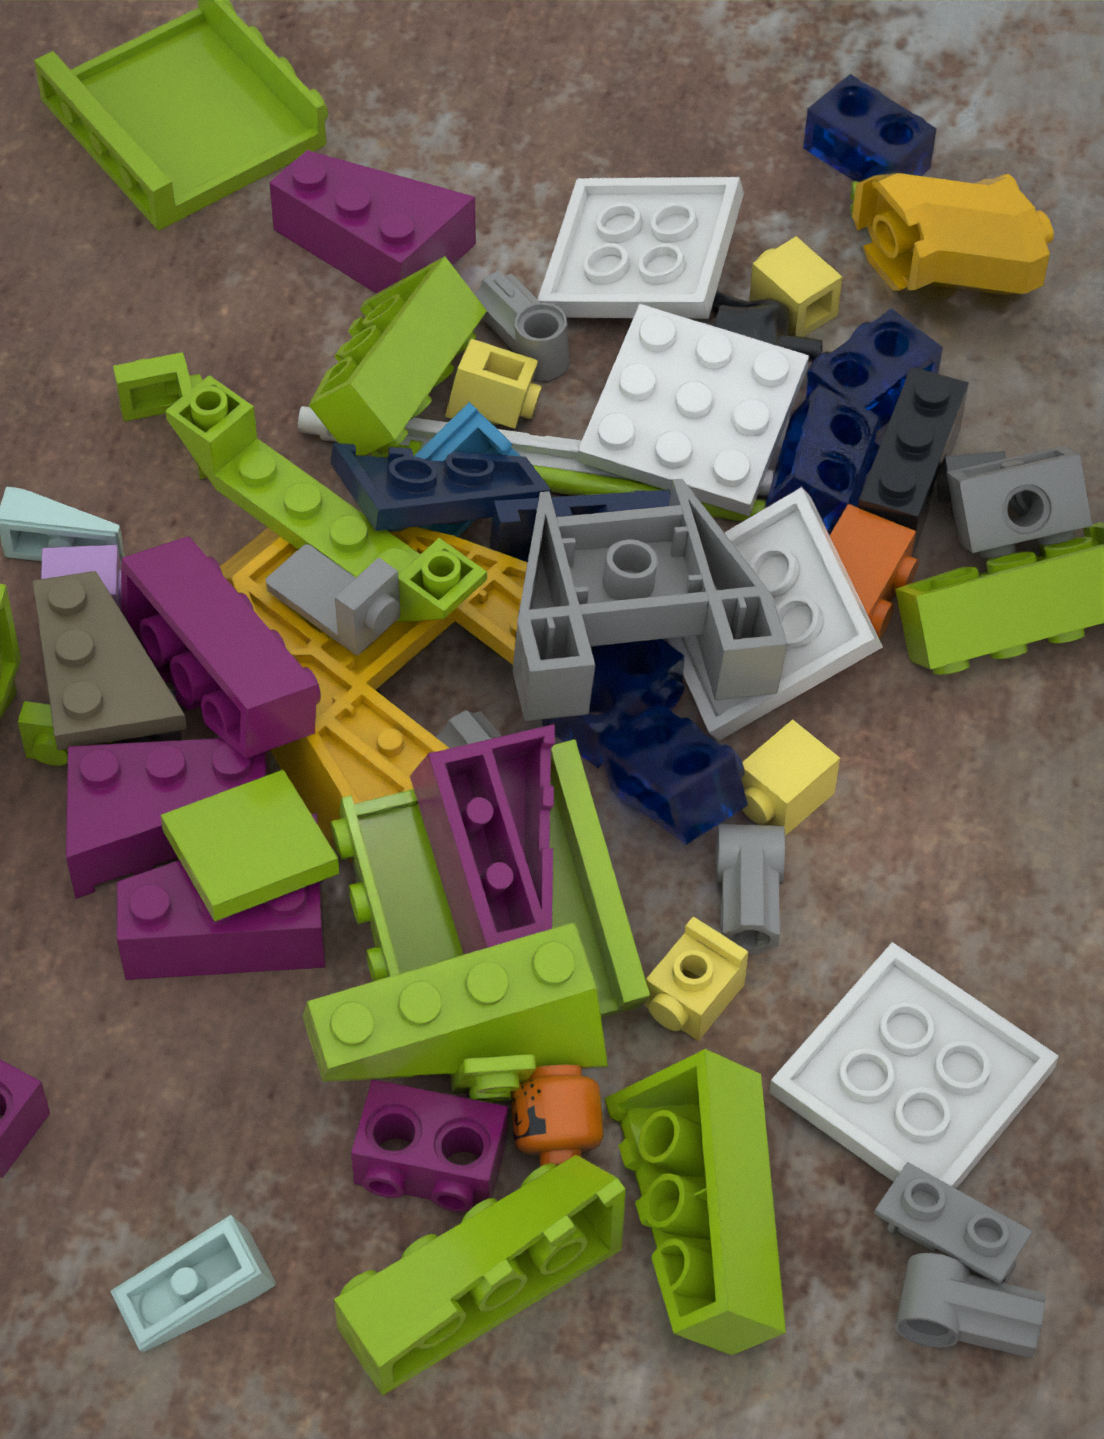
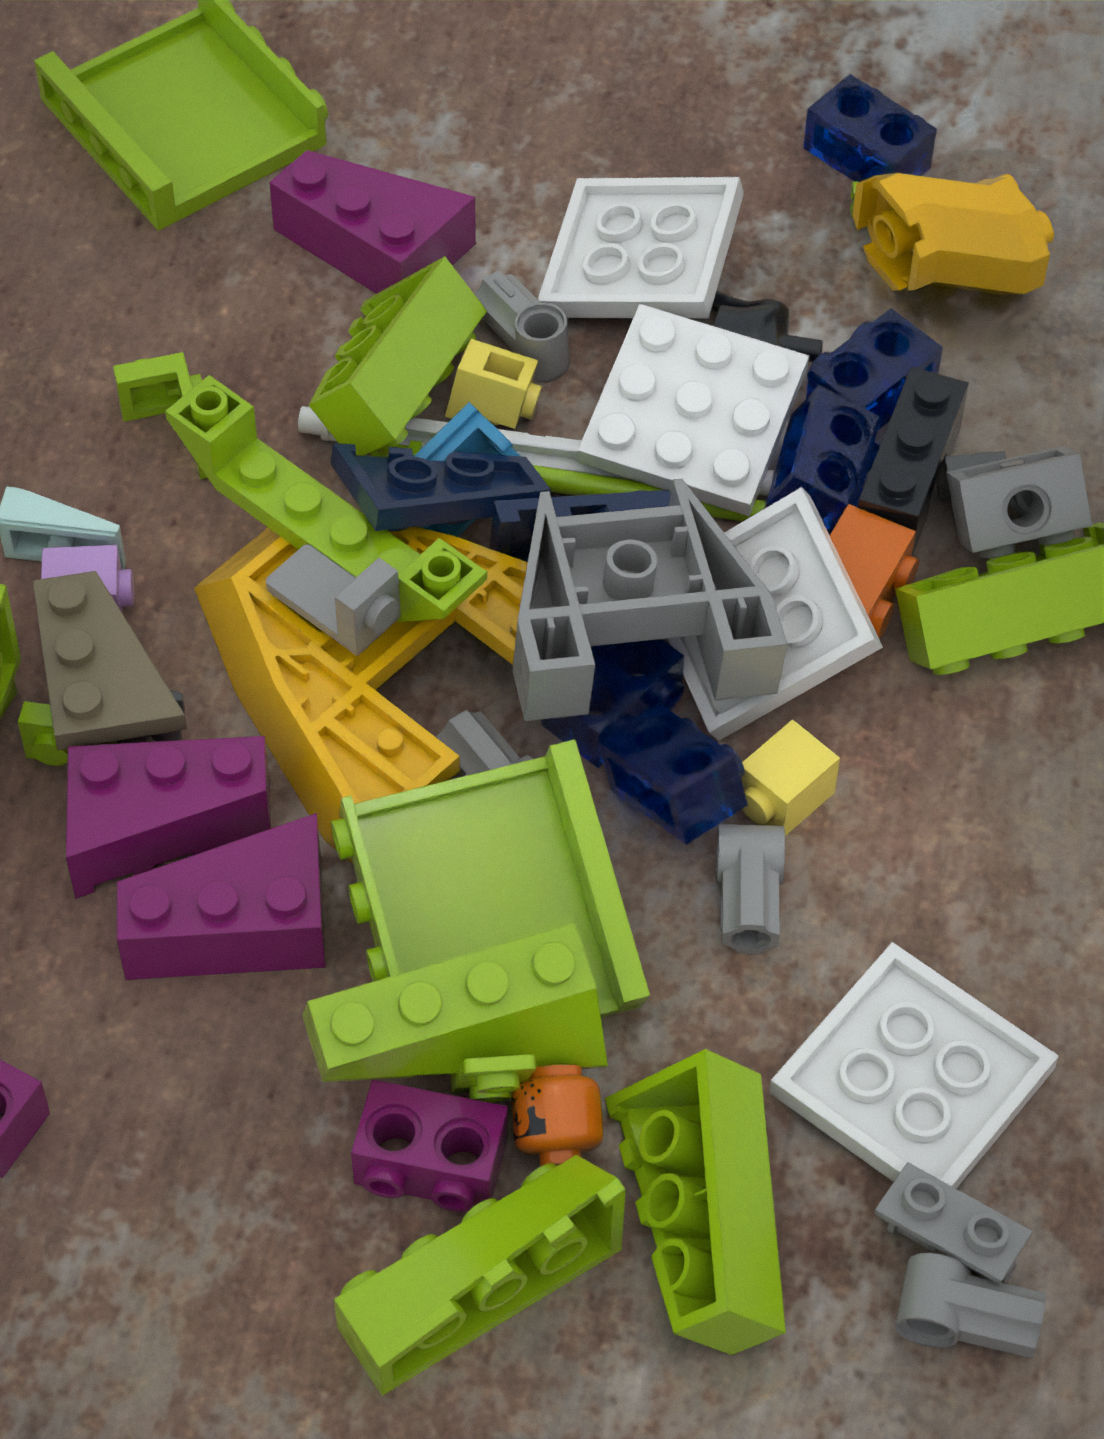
(193, 1284): light aqua slope -> none
(216, 648): magenta wedge -> none
(249, 845): lime tile -> none
(491, 834): magenta wedge -> none
(715, 977): light yellow brick -> none
(799, 281): light yellow brick -> none

